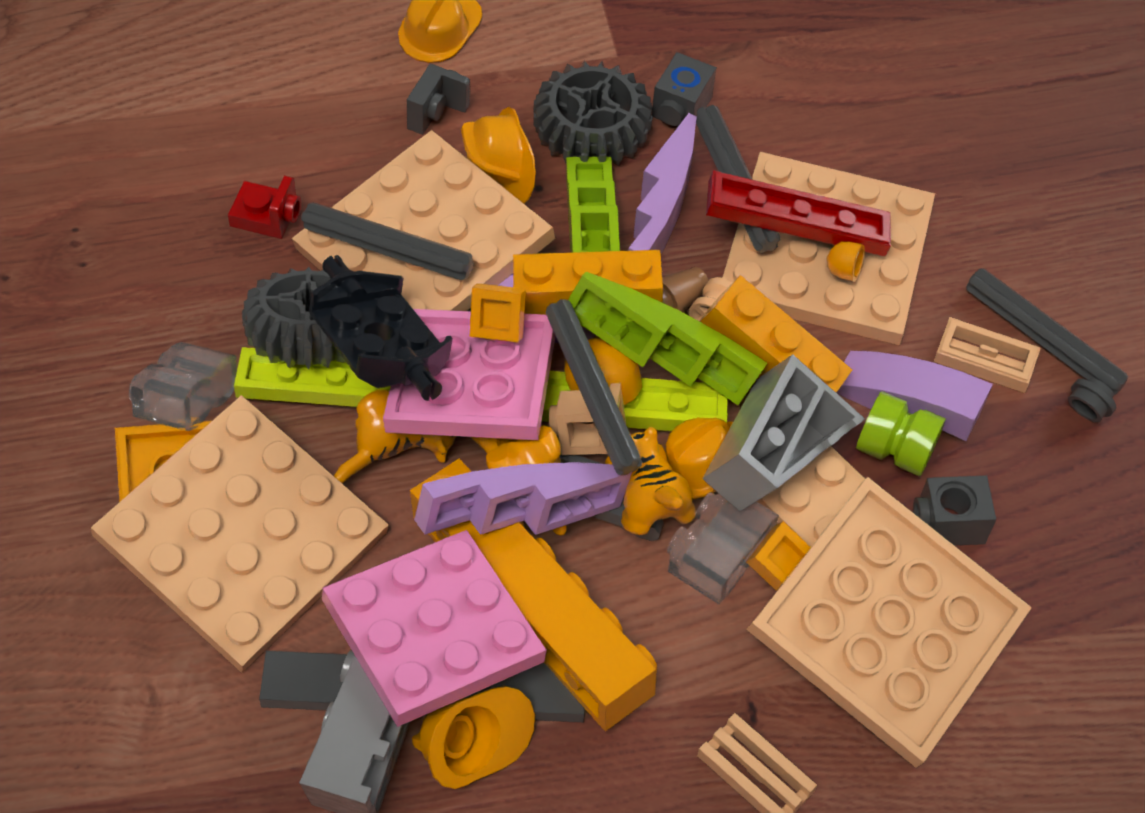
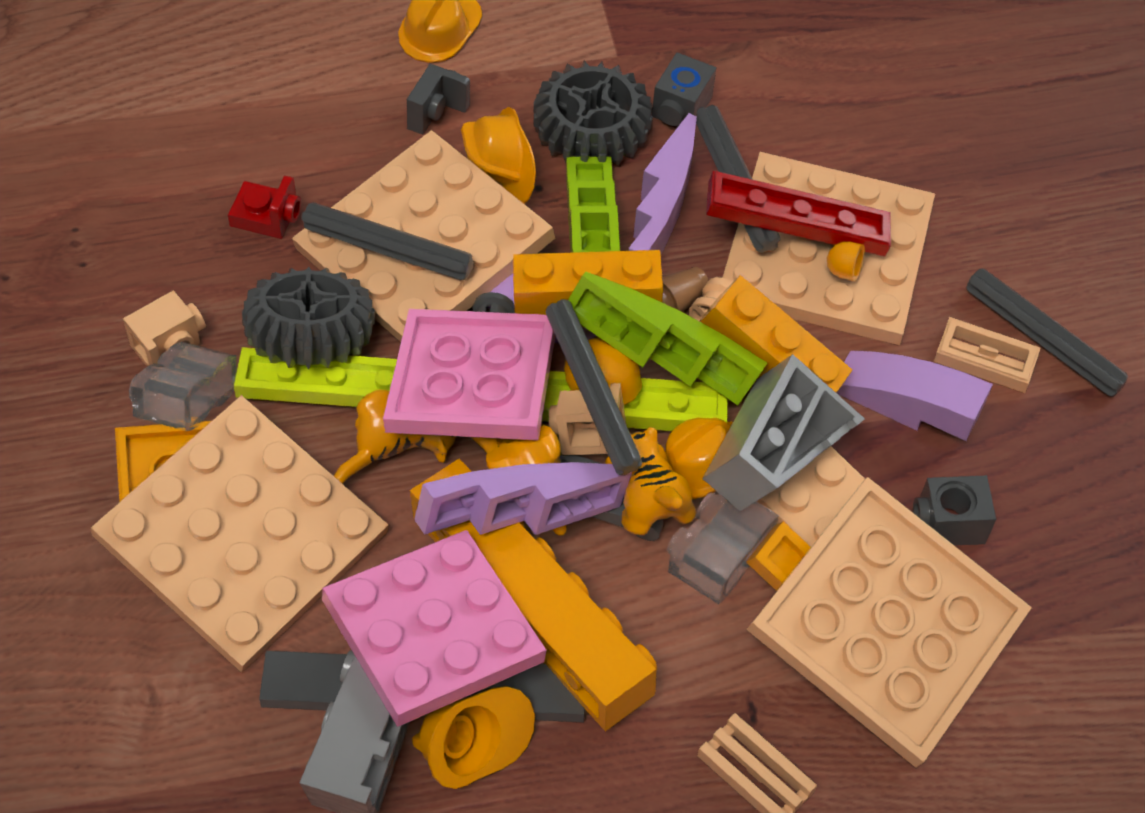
(162, 325): none -> light nougat brick
(362, 311): black plate -> none
(497, 312): light orange tile -> none
(900, 433): lime wheel -> none
(1092, 399): dark grey plate -> none

